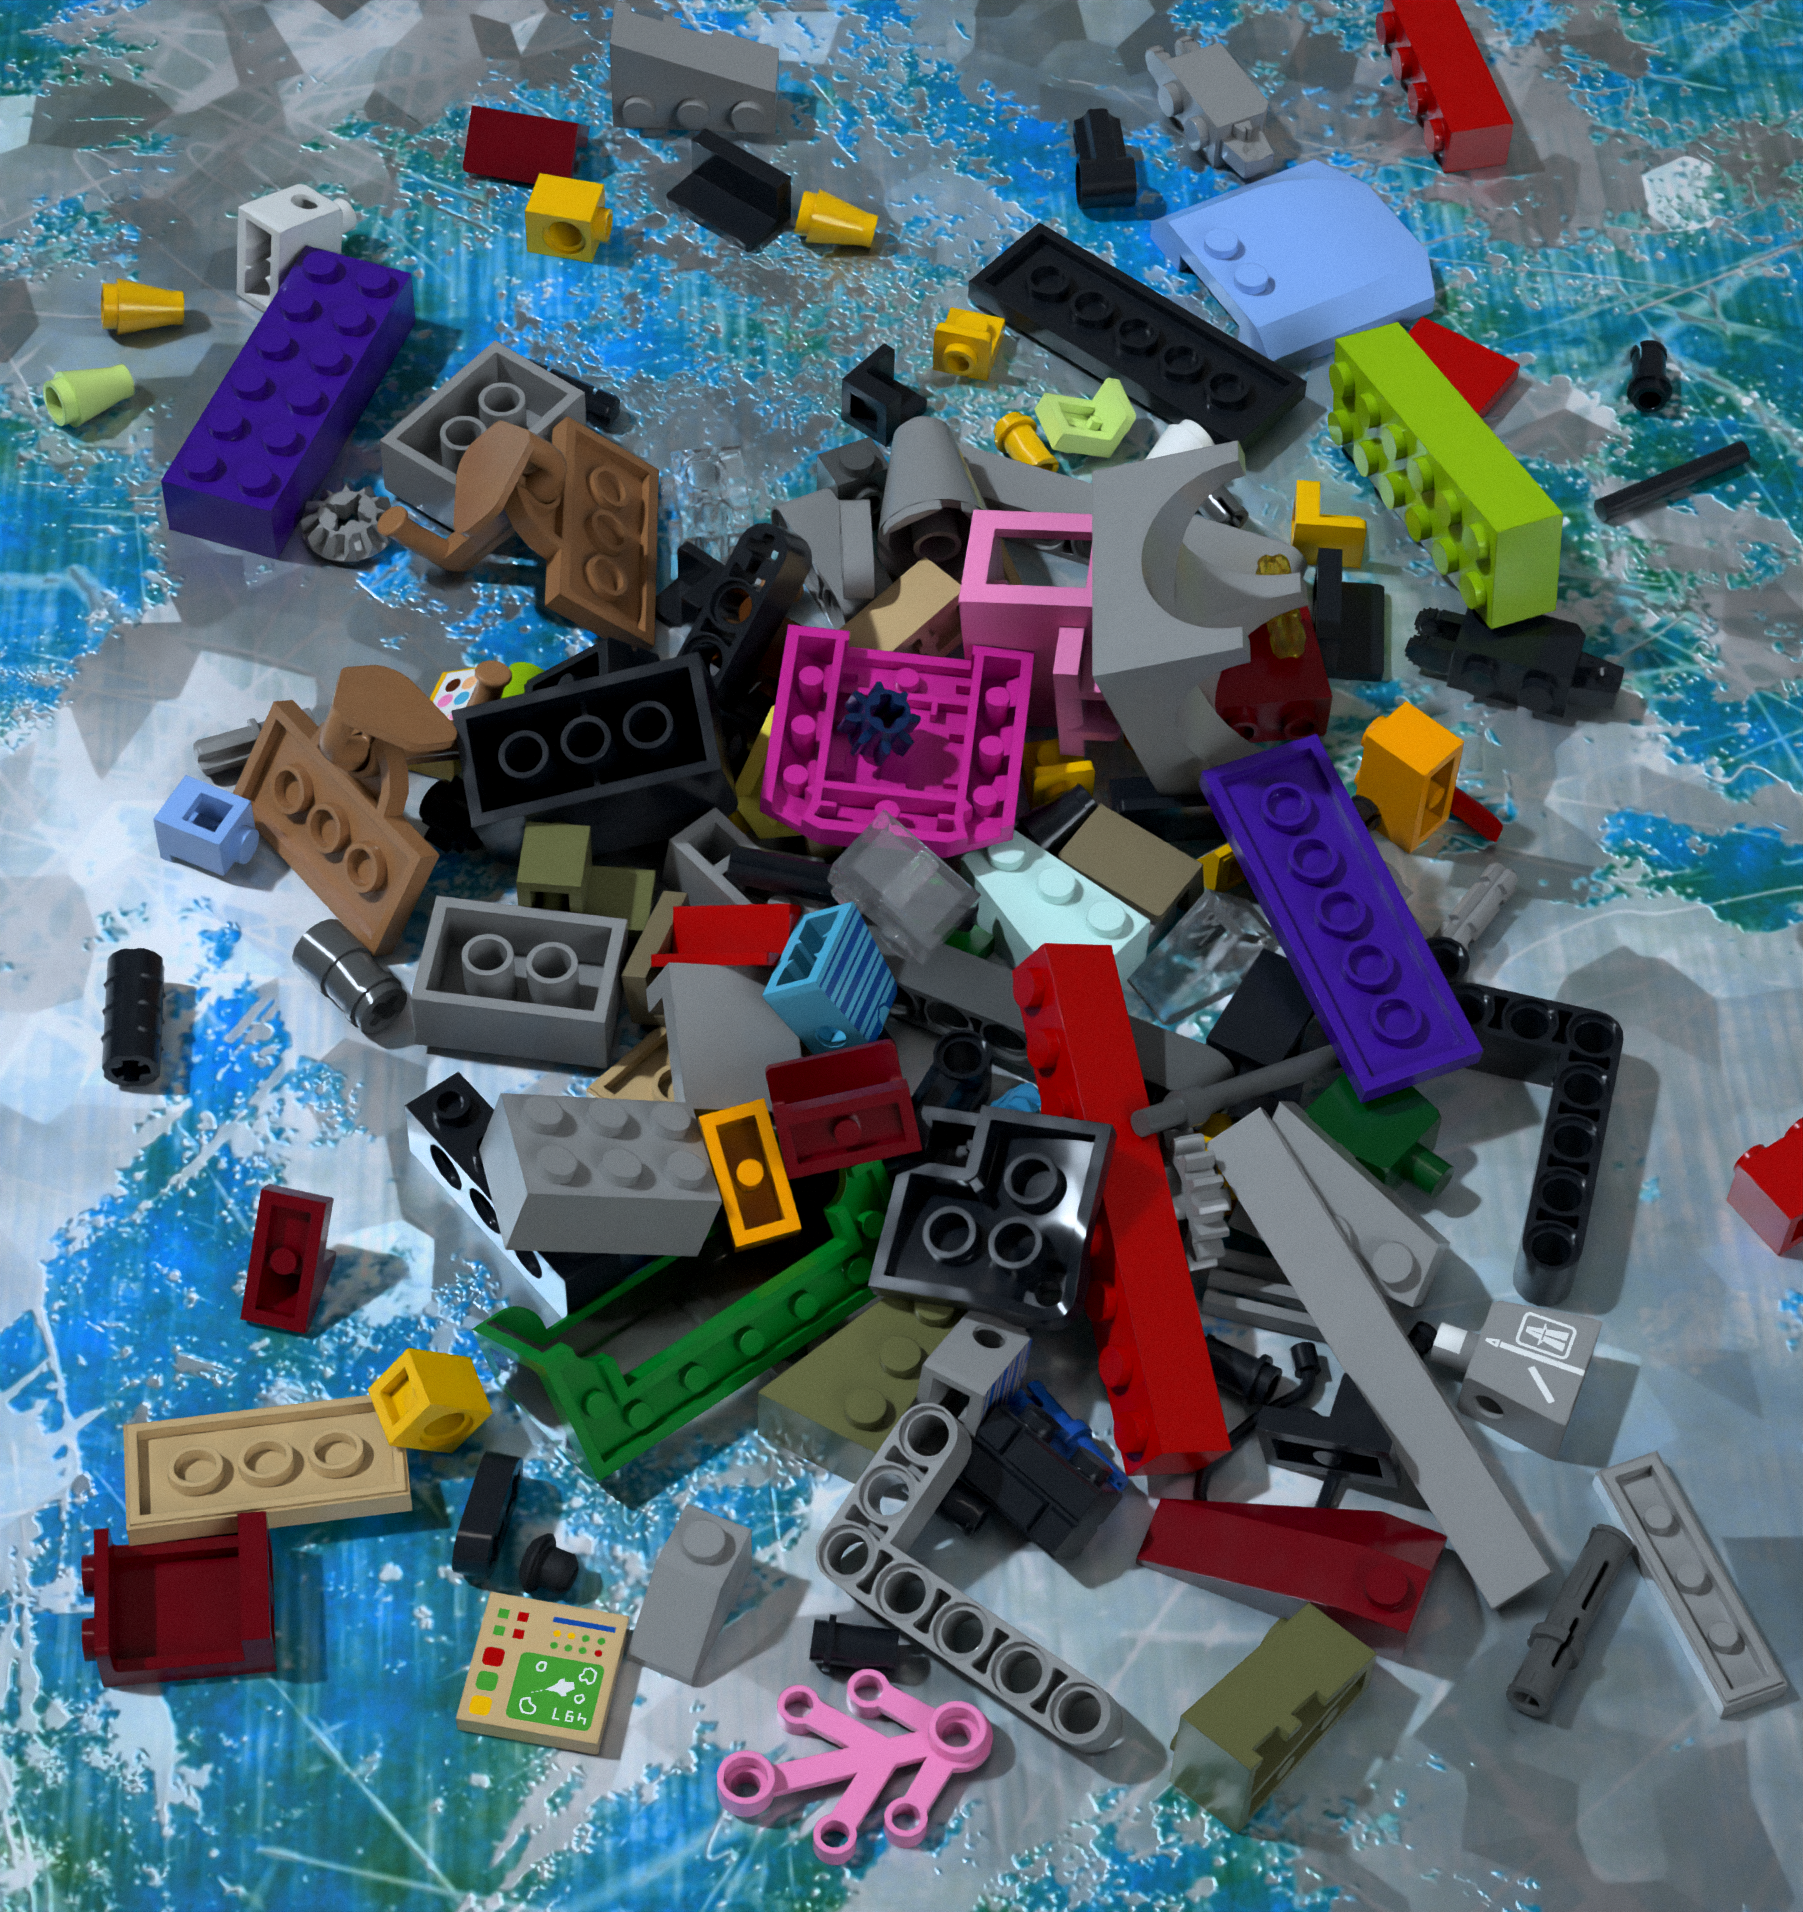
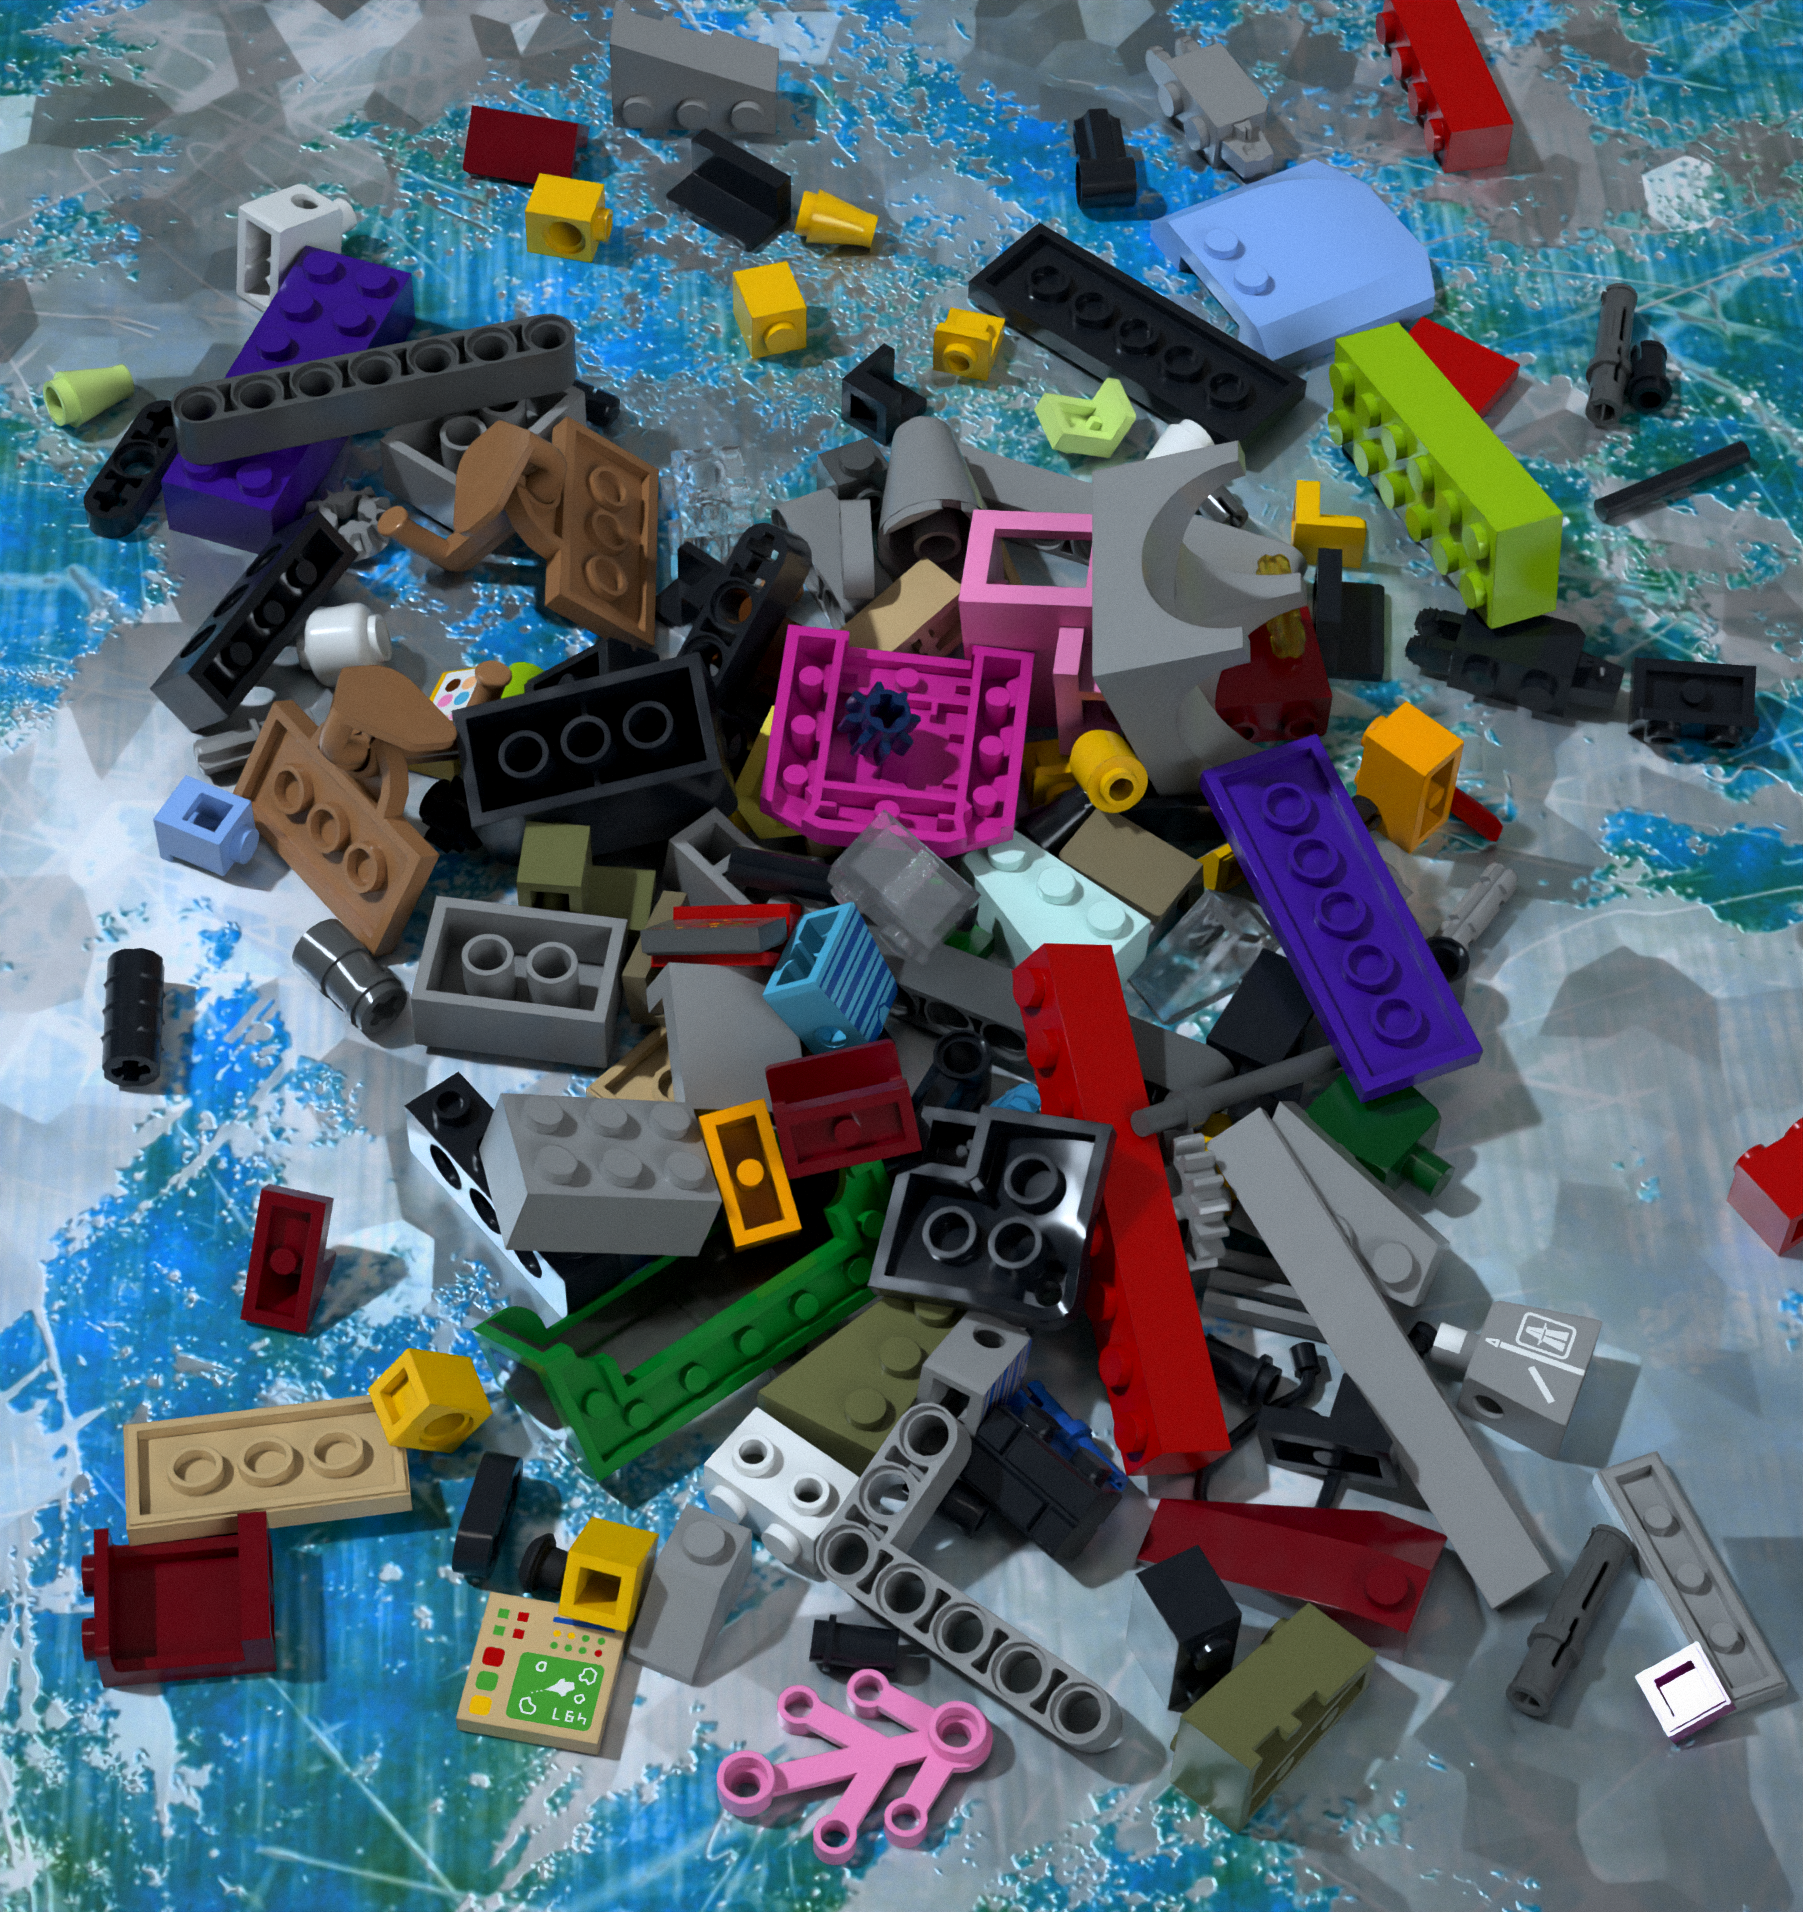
(139, 306): yellow cone -> none
(139, 491): none -> black beam
(254, 622): none -> black brick
(342, 639): none -> white head
(374, 389): none -> dark grey beam
(608, 1574): none -> yellow brick
(714, 936): none -> dark grey tile
(769, 310): none -> yellow brick
(776, 1487): none -> white brick
(1018, 438): yellow pin -> none
(1108, 771): none -> yellow brick
(1183, 1626): none -> black brick
(1579, 1058): black beam -> none
(1610, 368): none -> dark grey pin
(1685, 1692): none -> tile
(1692, 701): none -> black bracket

